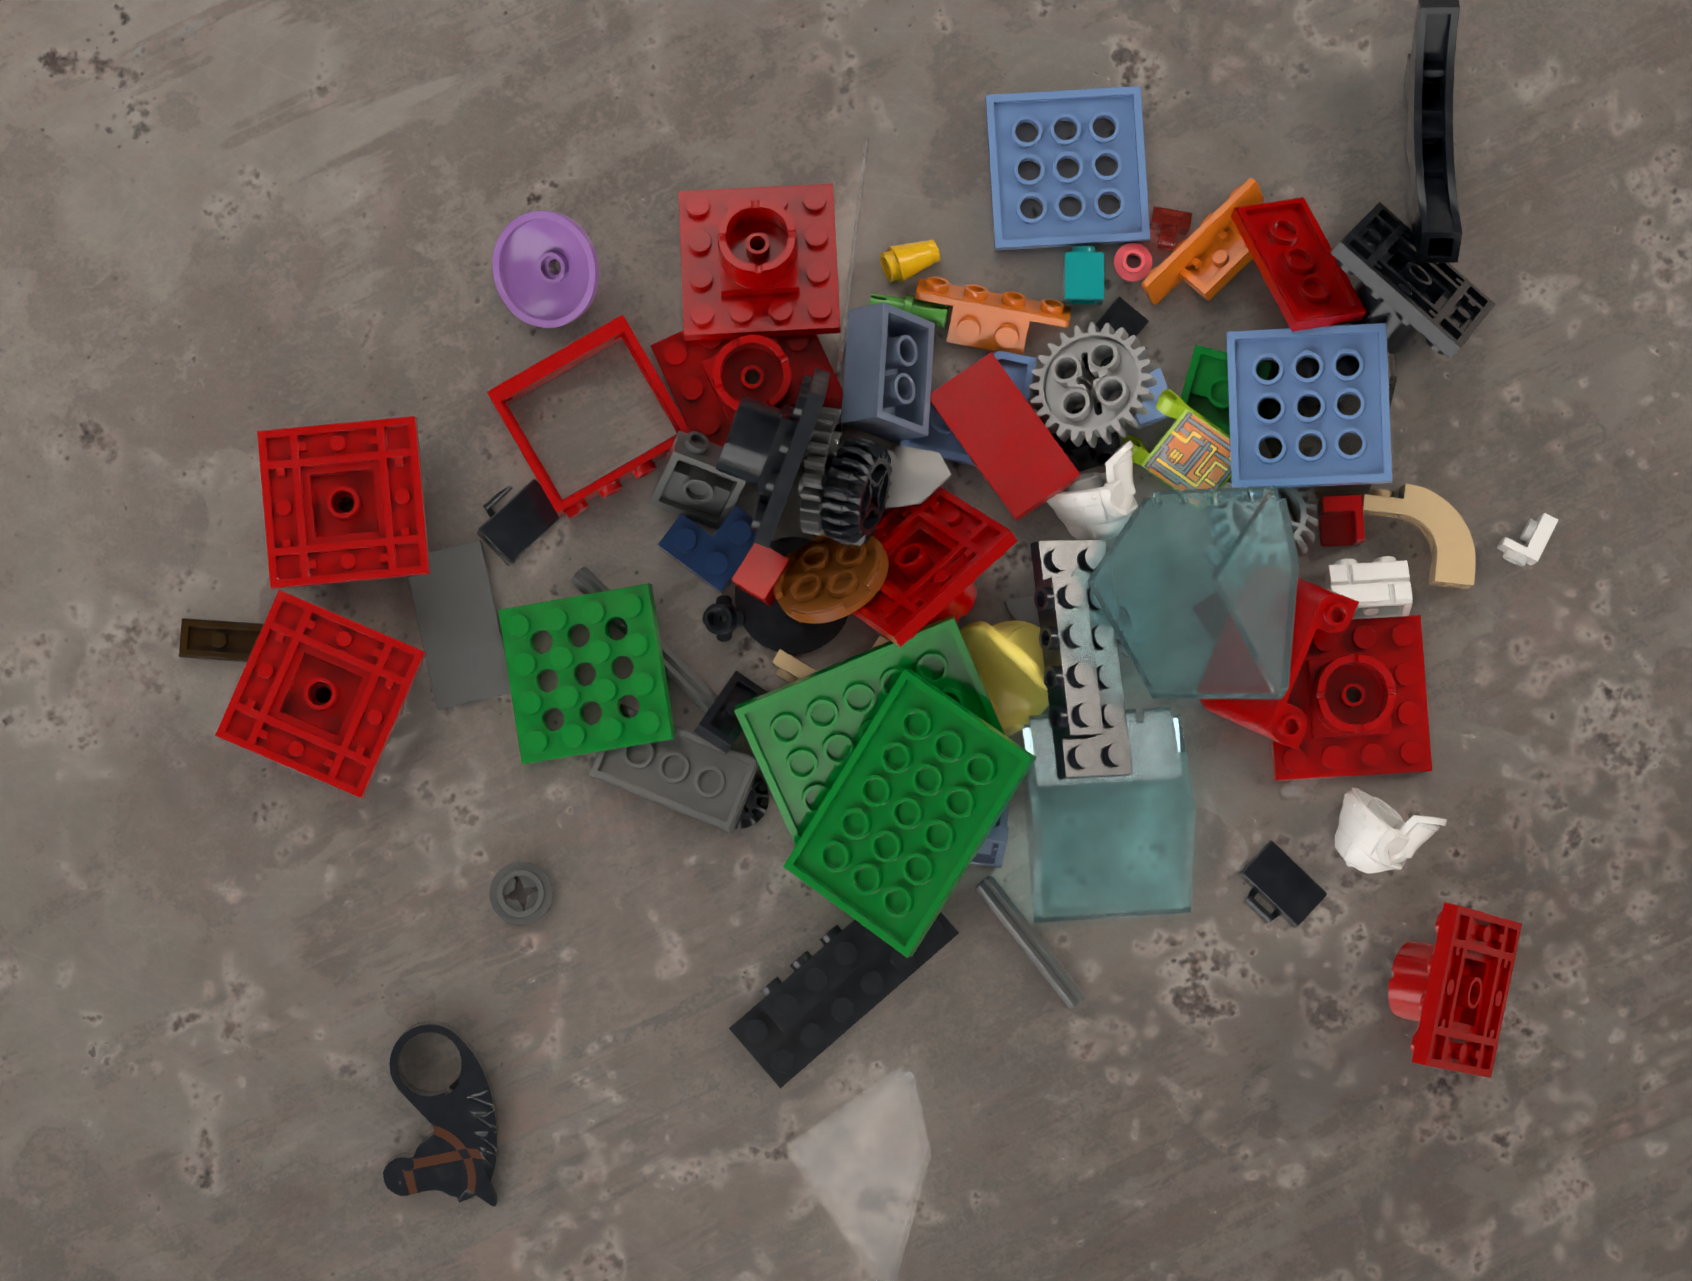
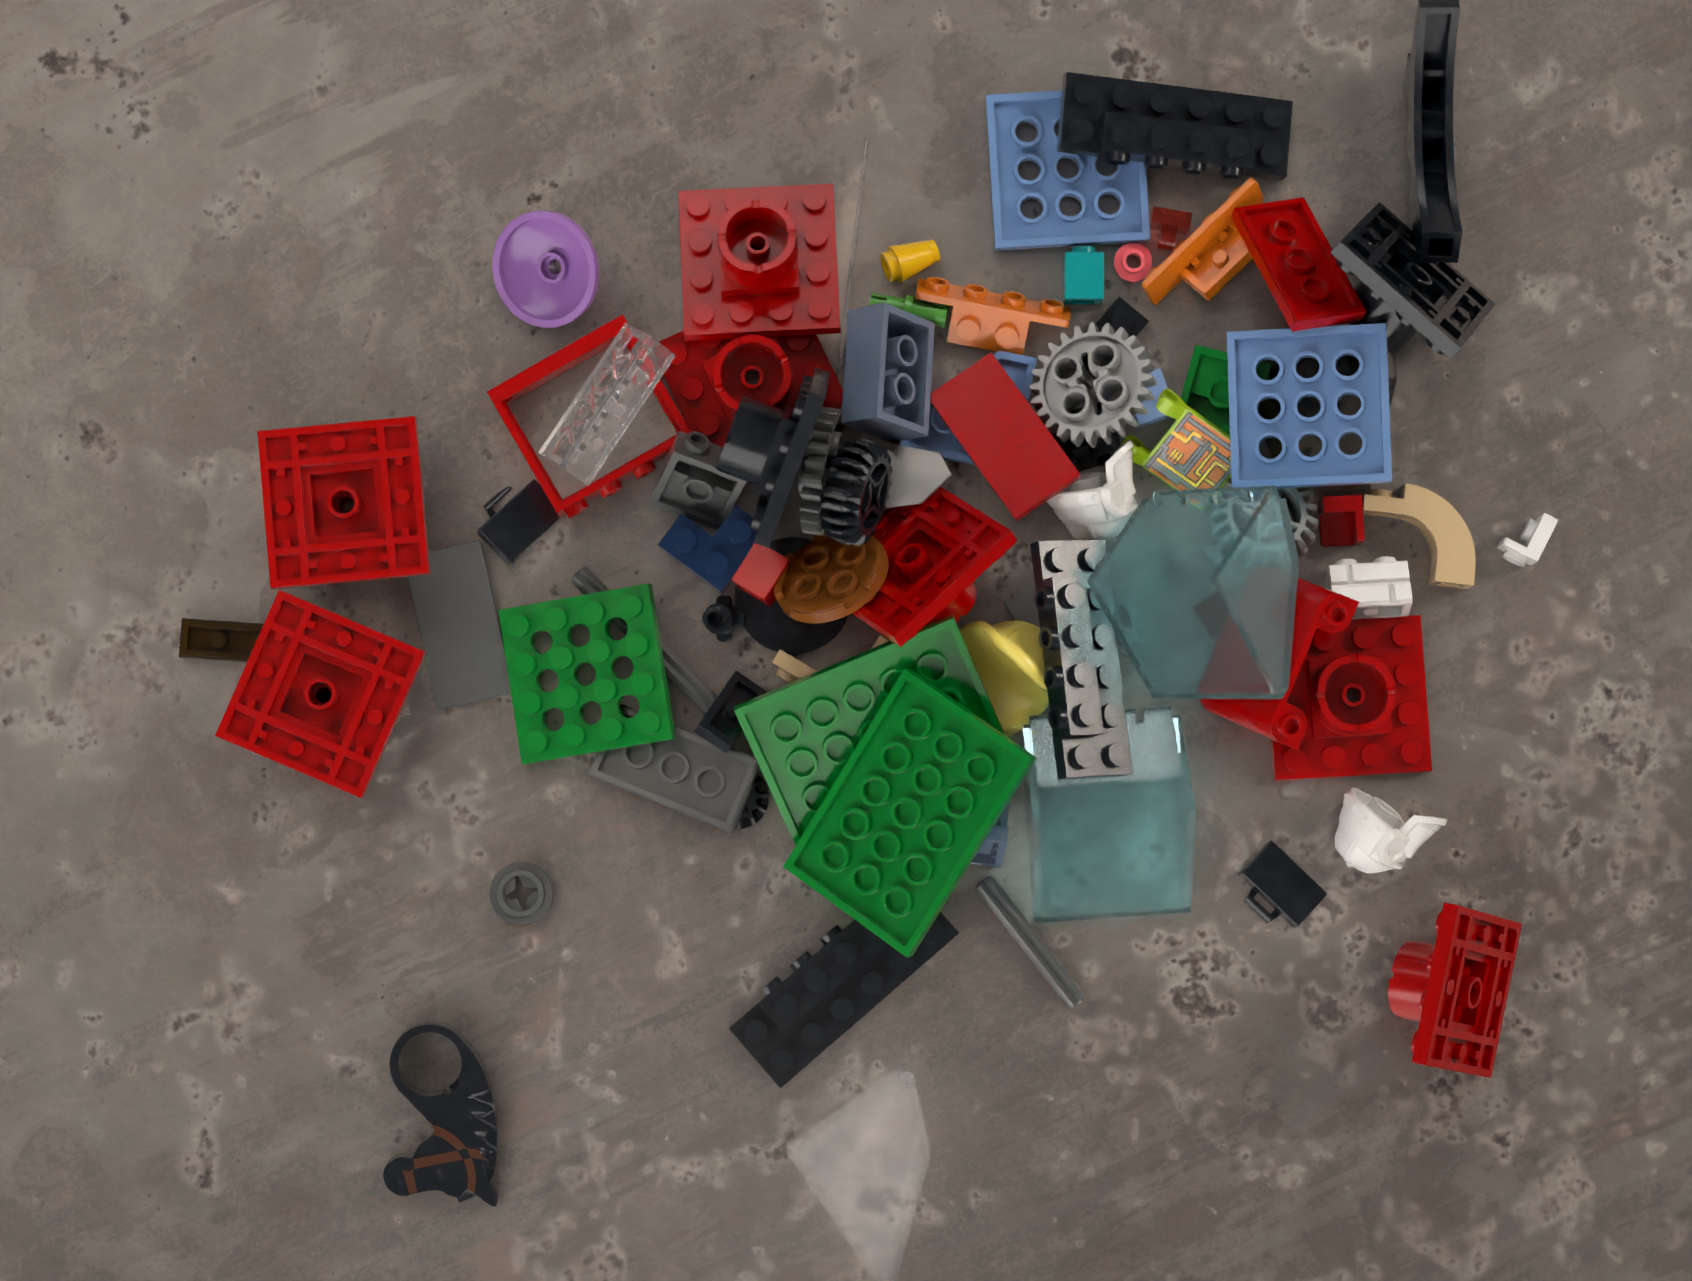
(611, 406): none -> clear fence
(1174, 127): none -> black plate

